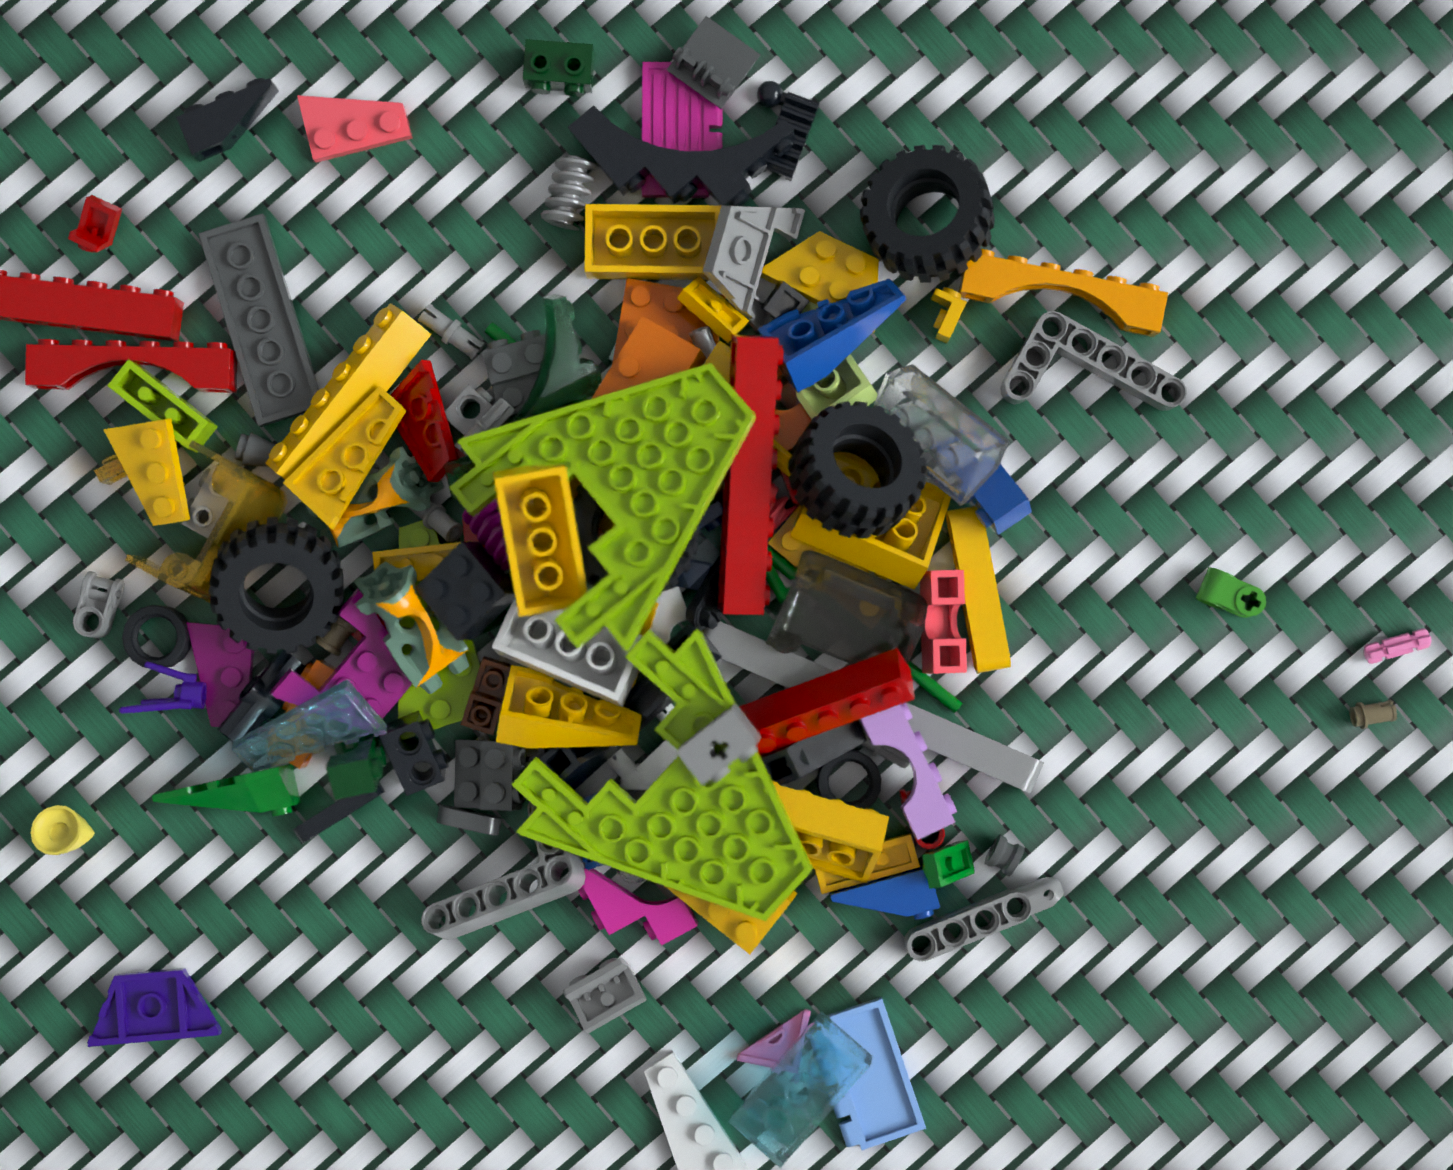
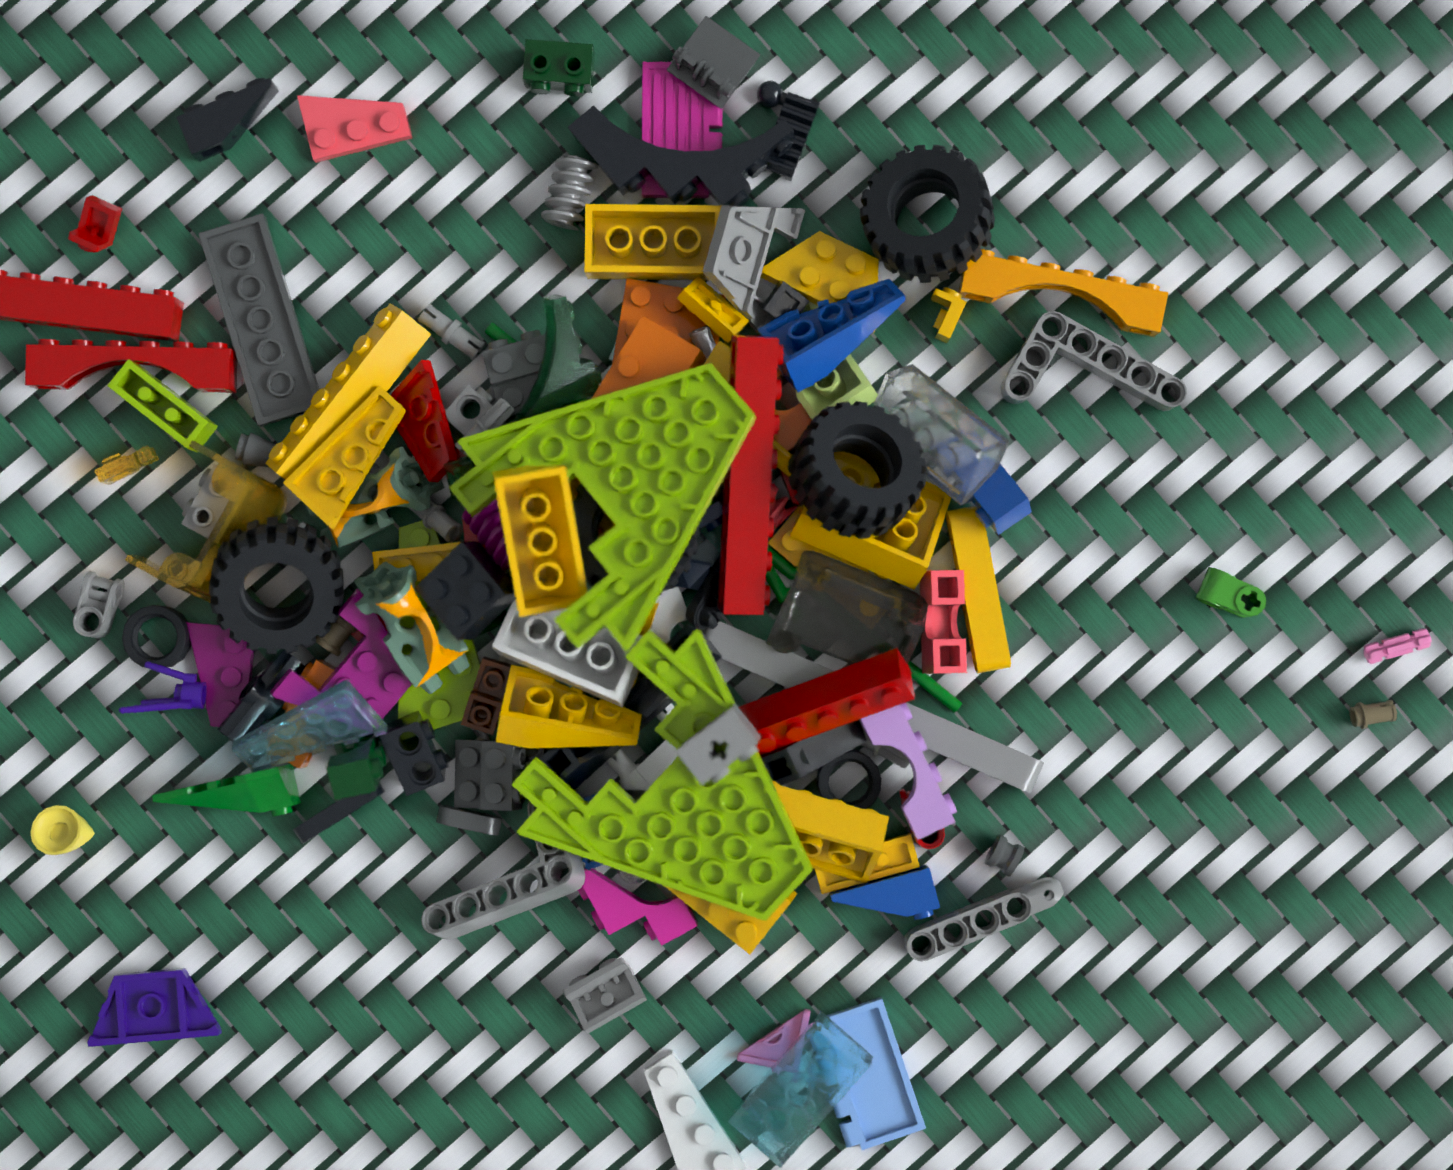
(153, 467): yellow wing -> none
(948, 864): green plate -> none

